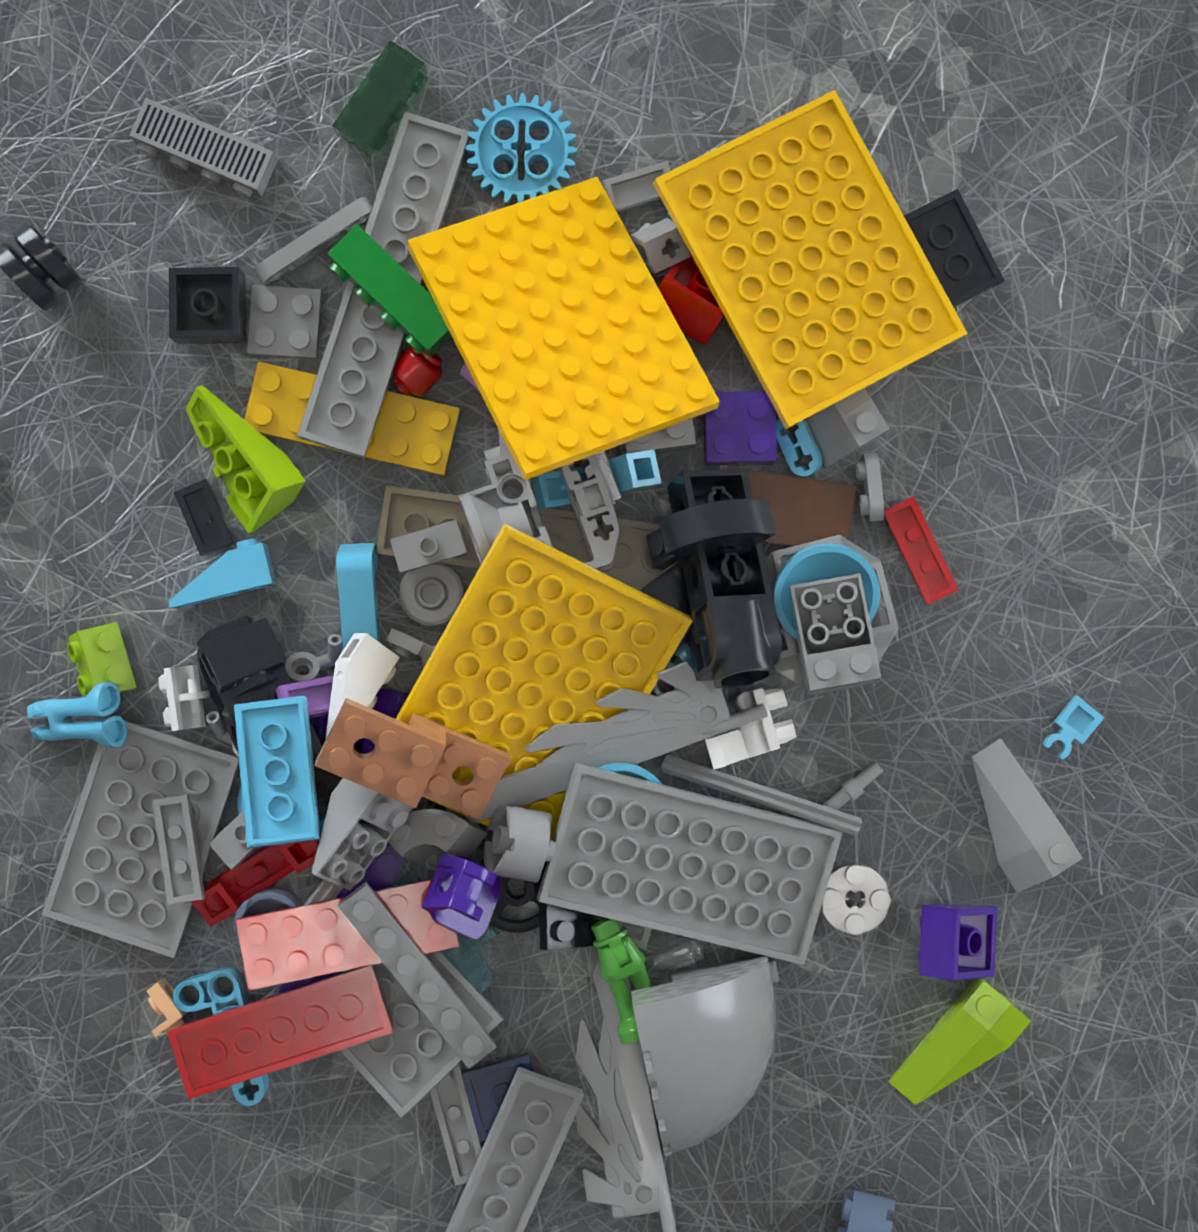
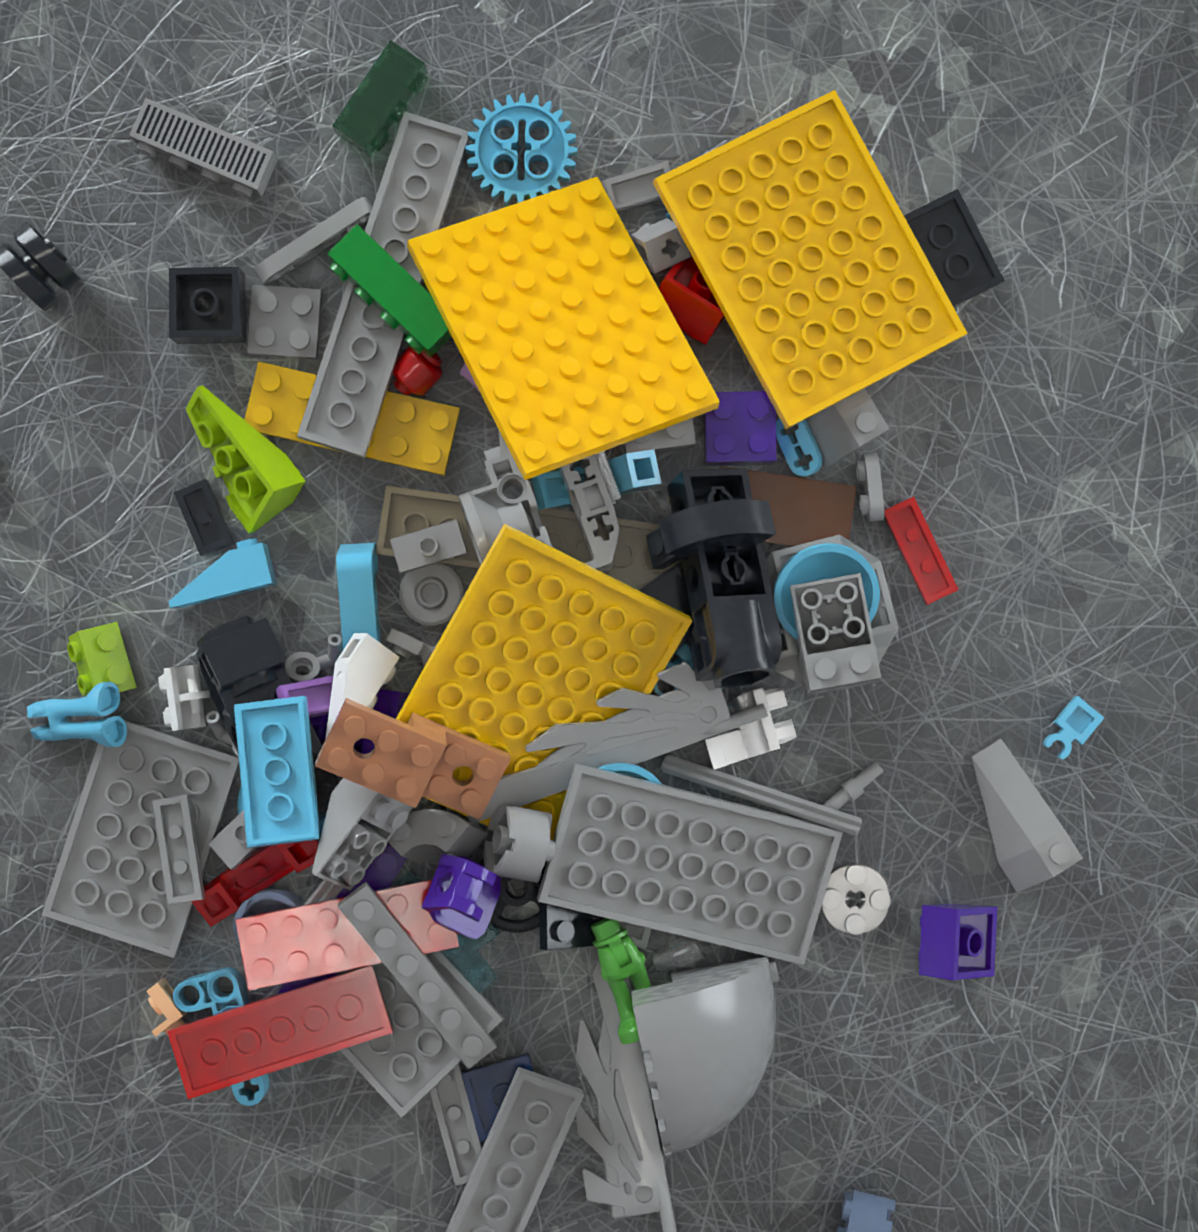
(964, 1038): lime wedge -> none

